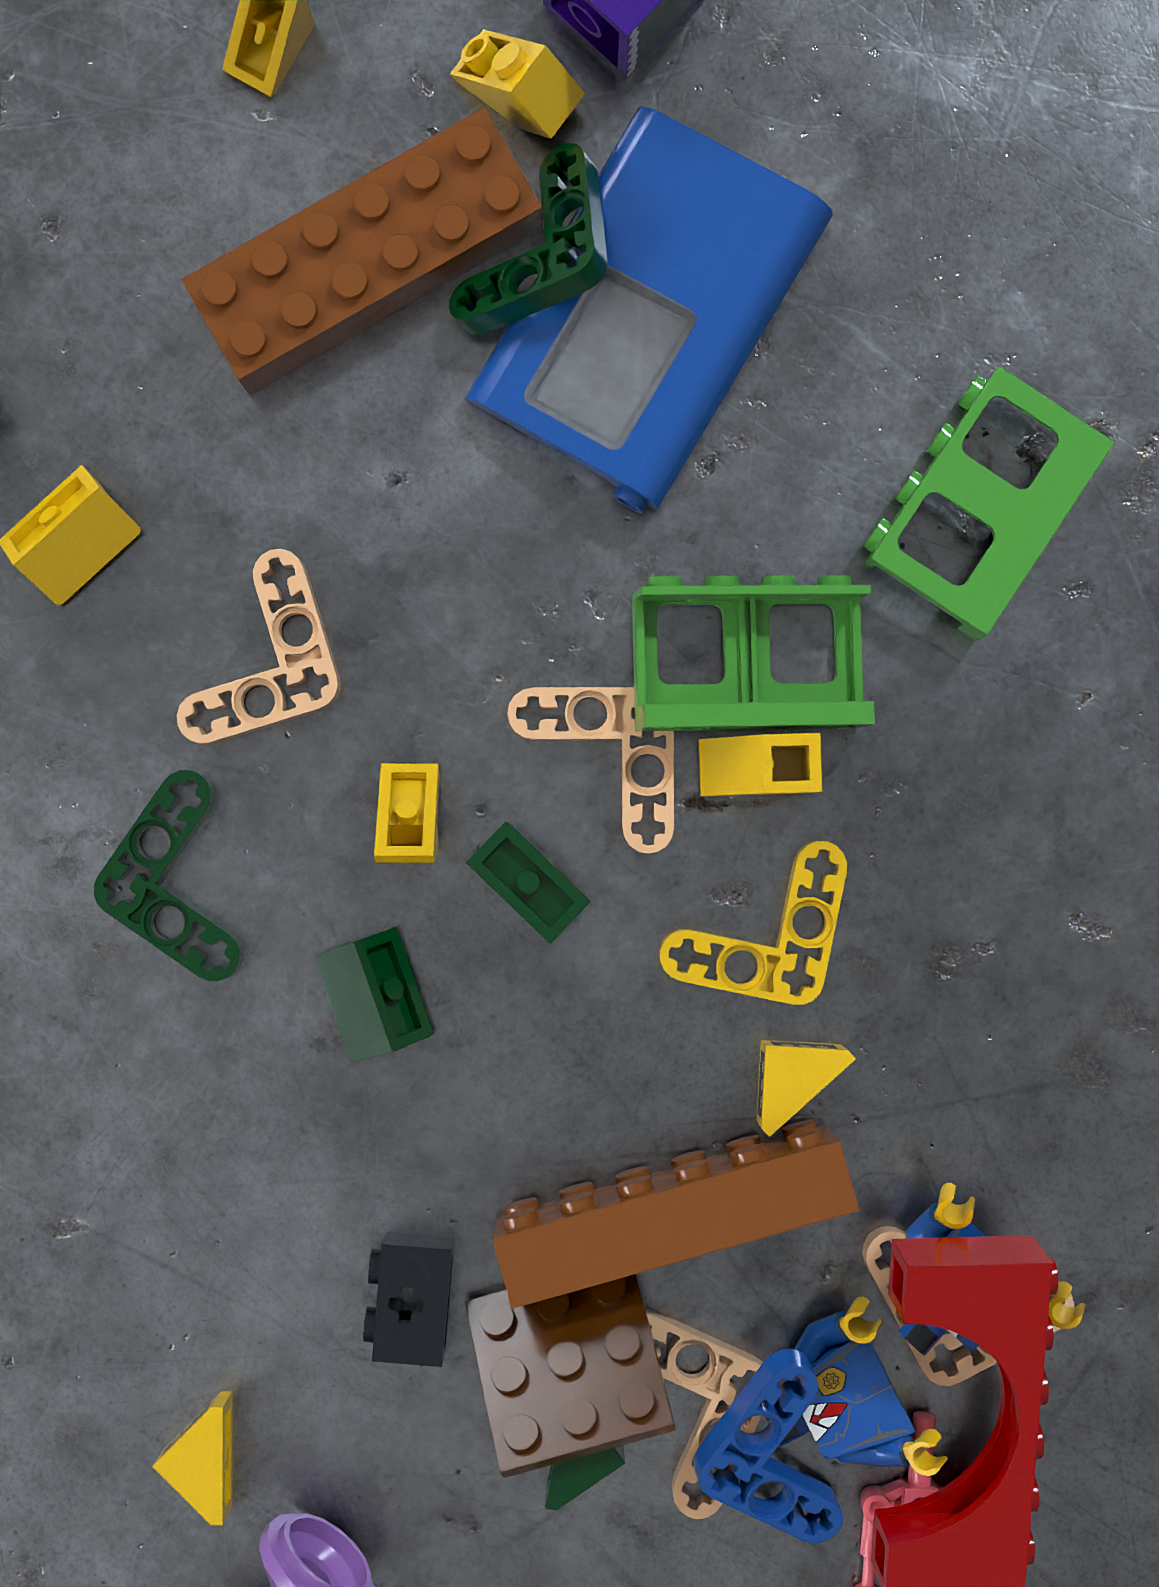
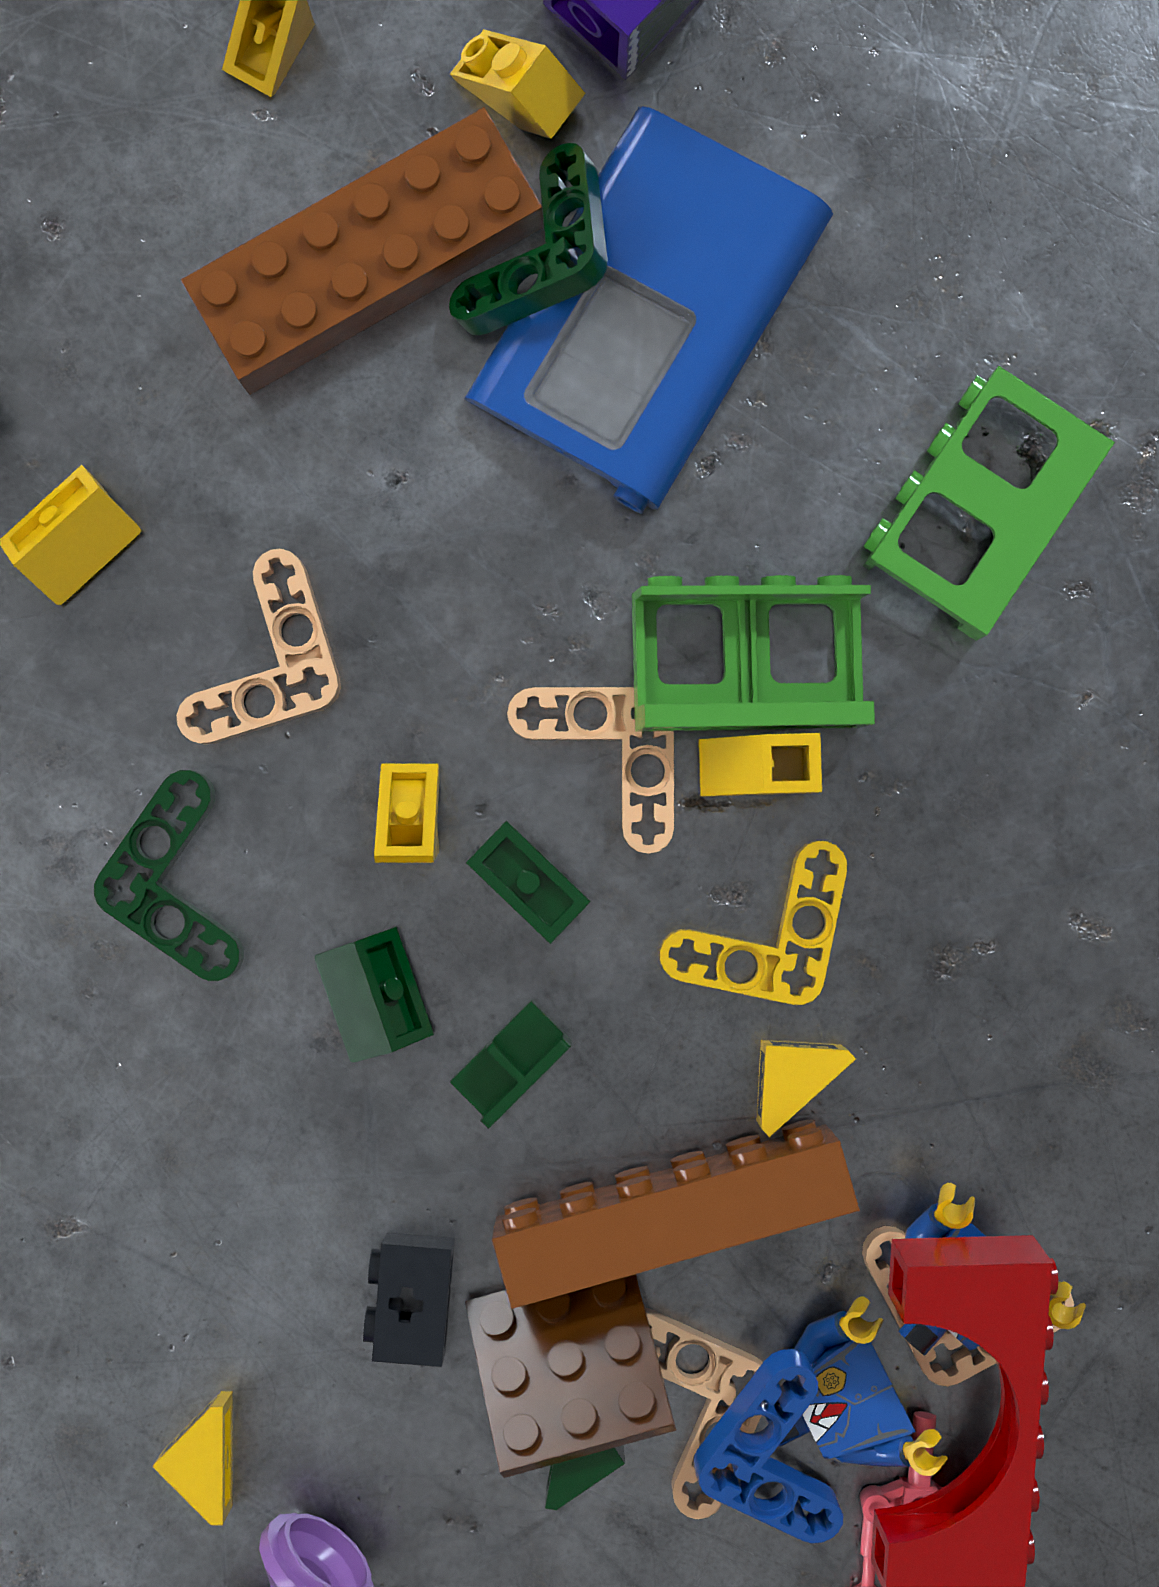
(511, 1062): none -> dark green panel

